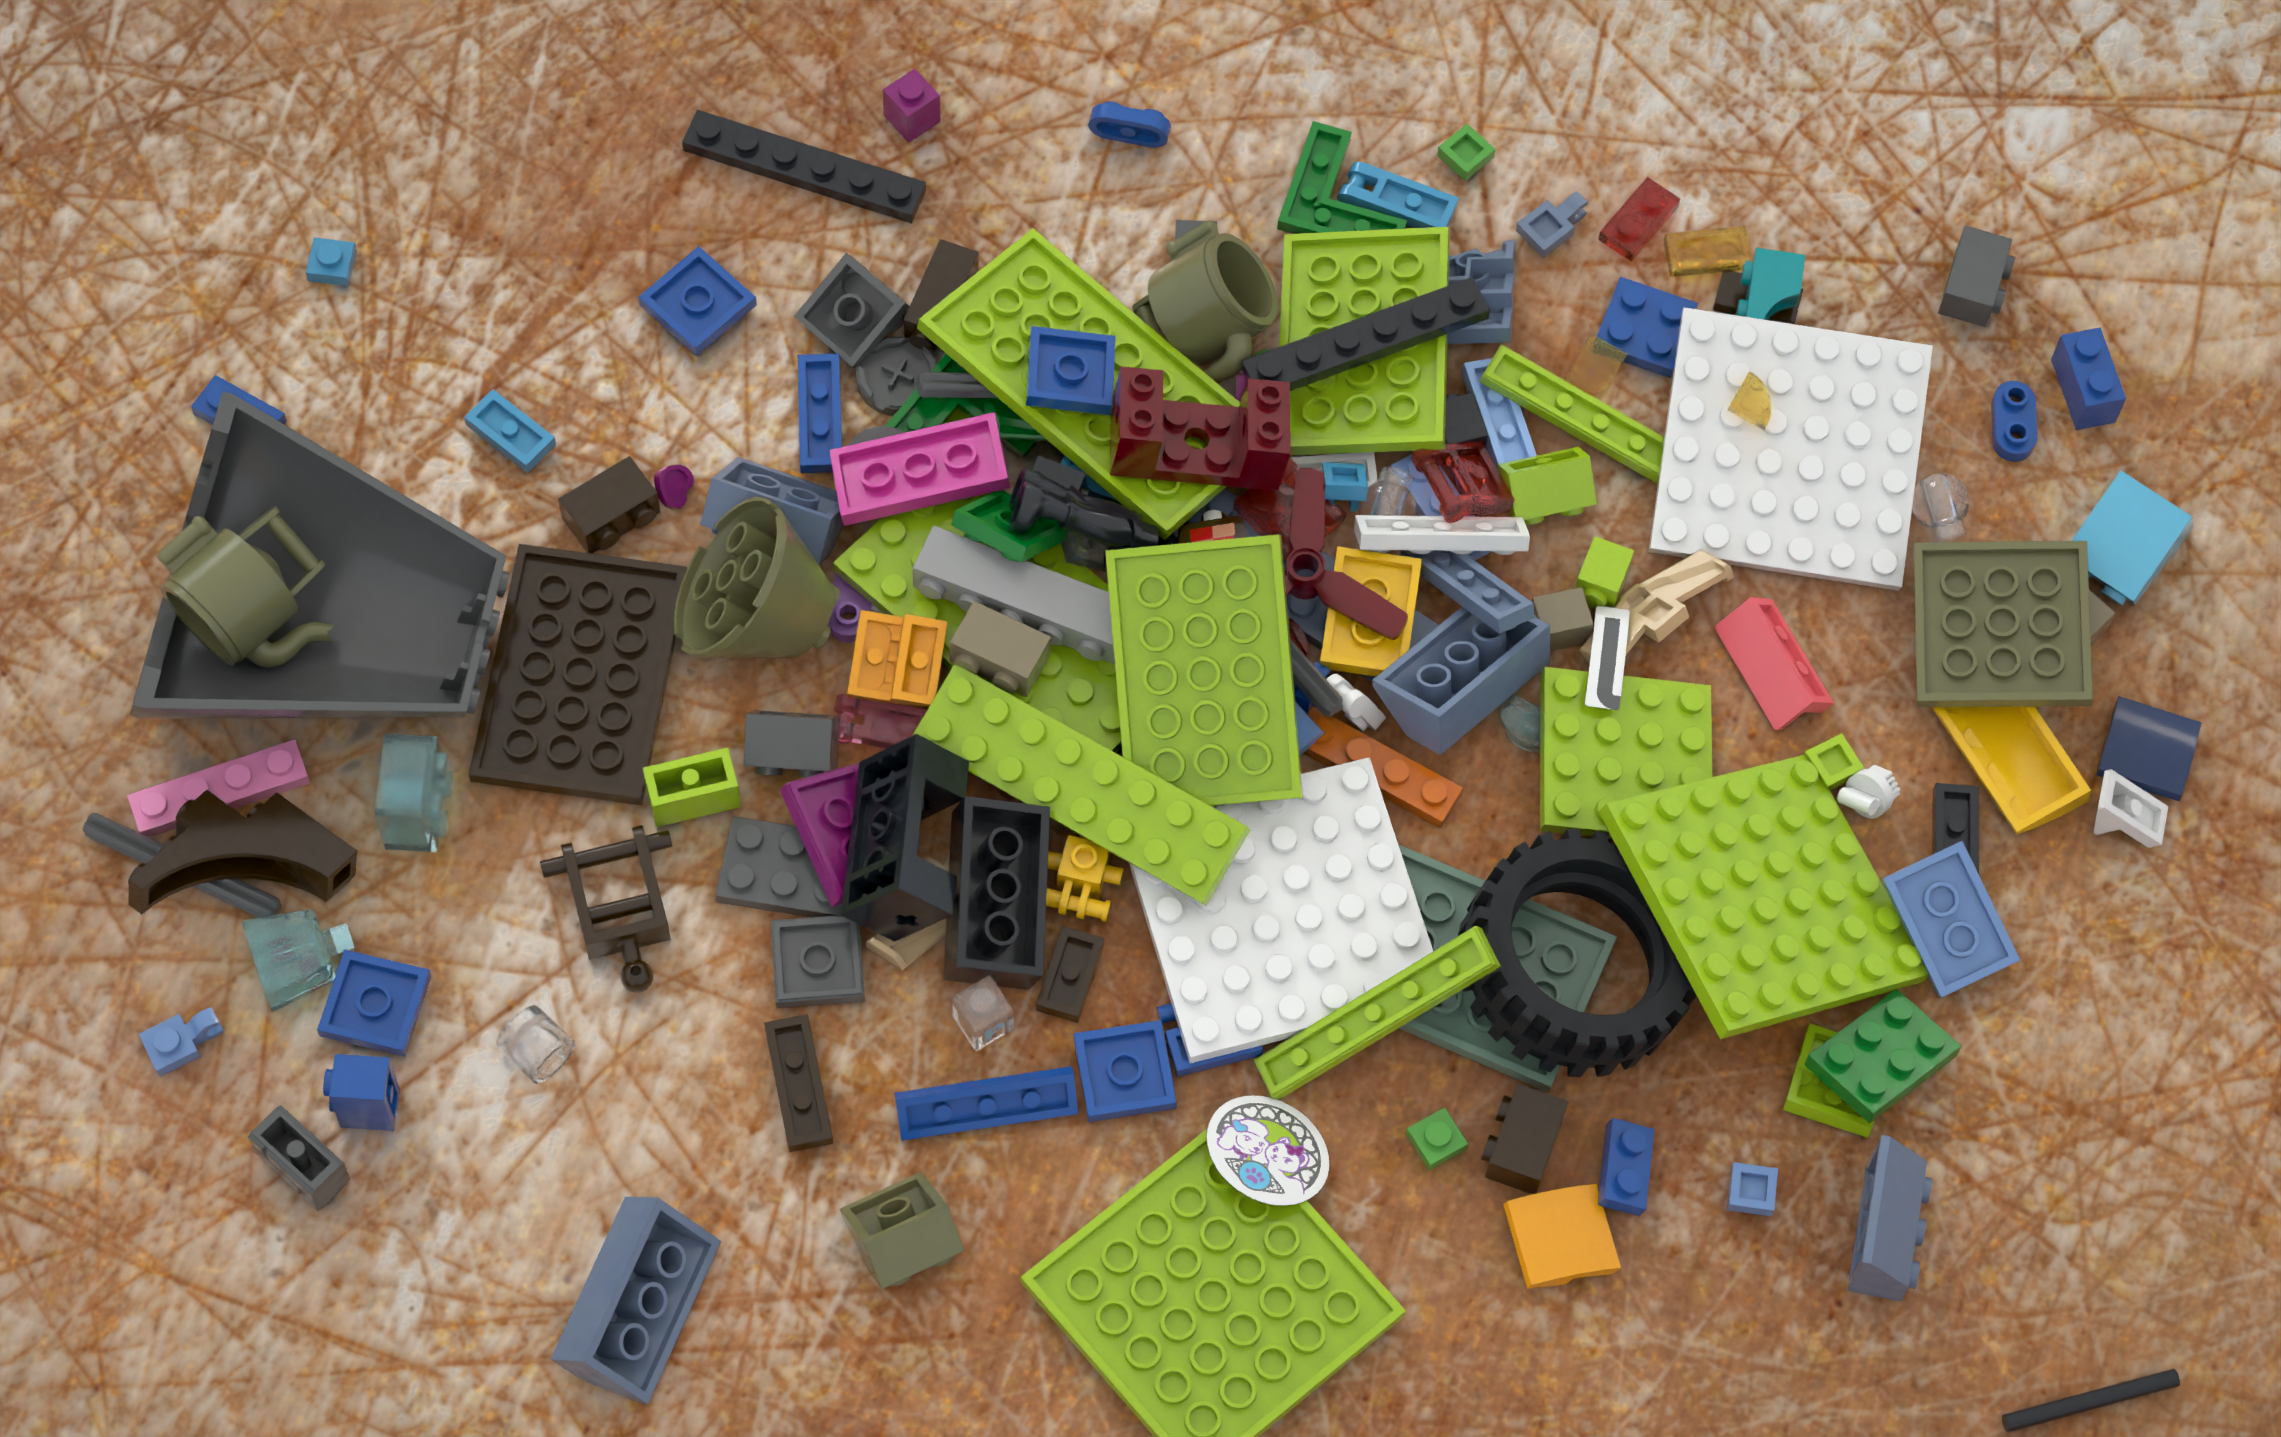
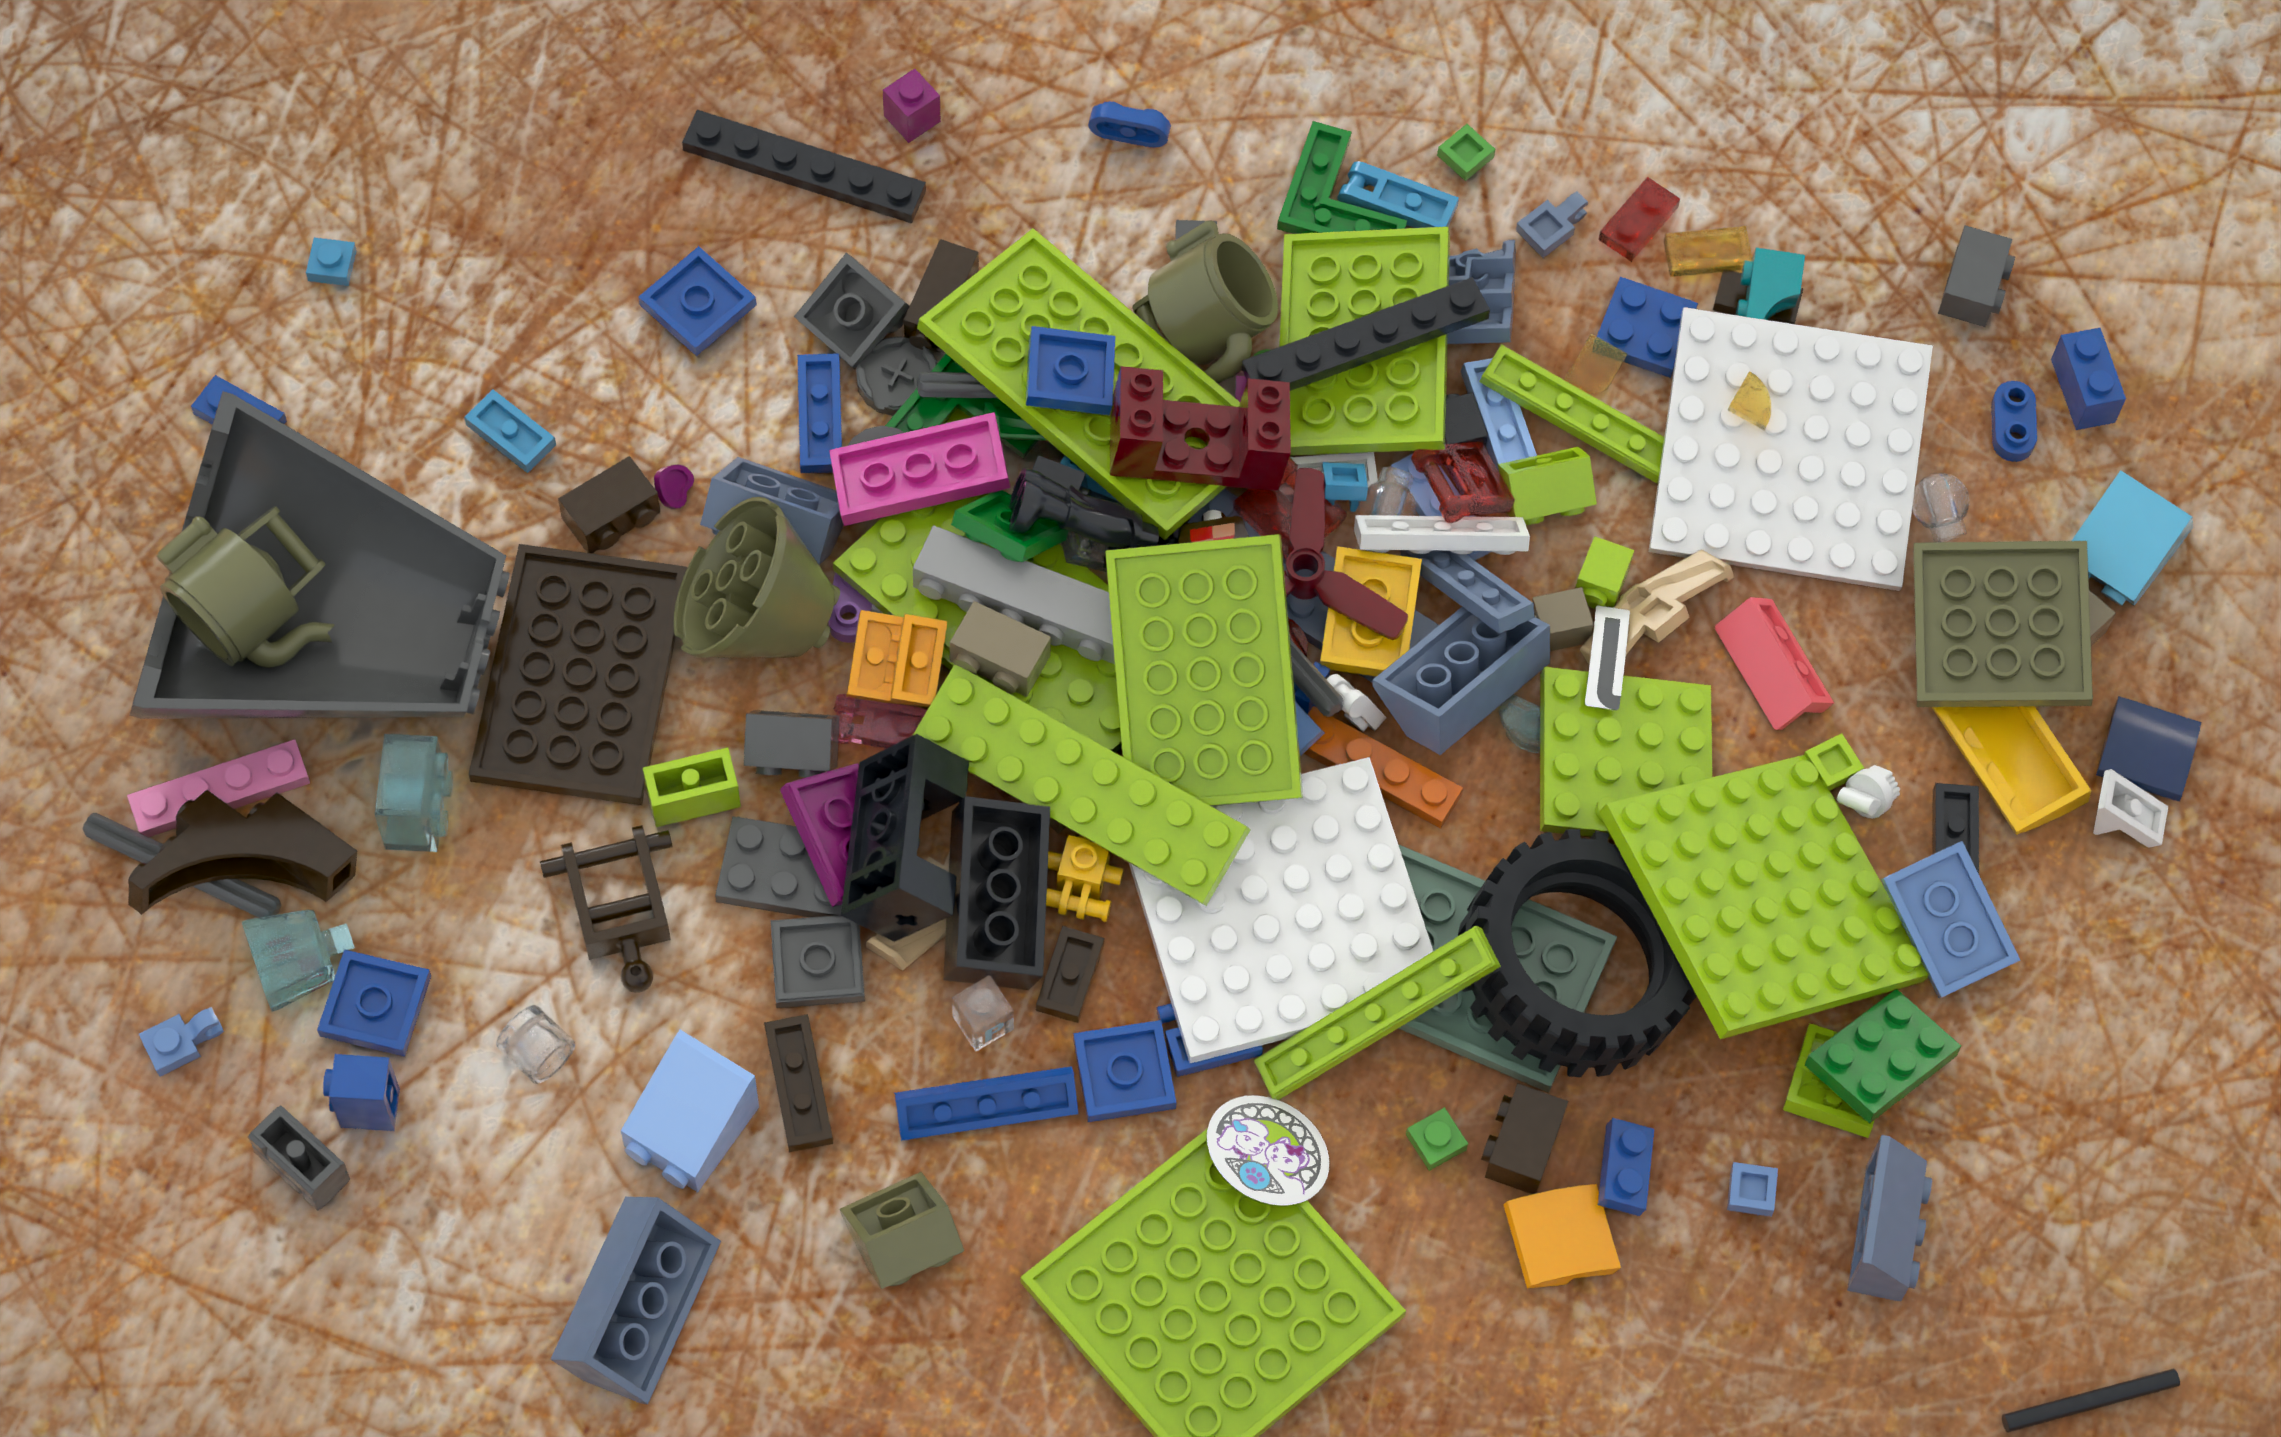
(690, 1112): none -> light blue slope

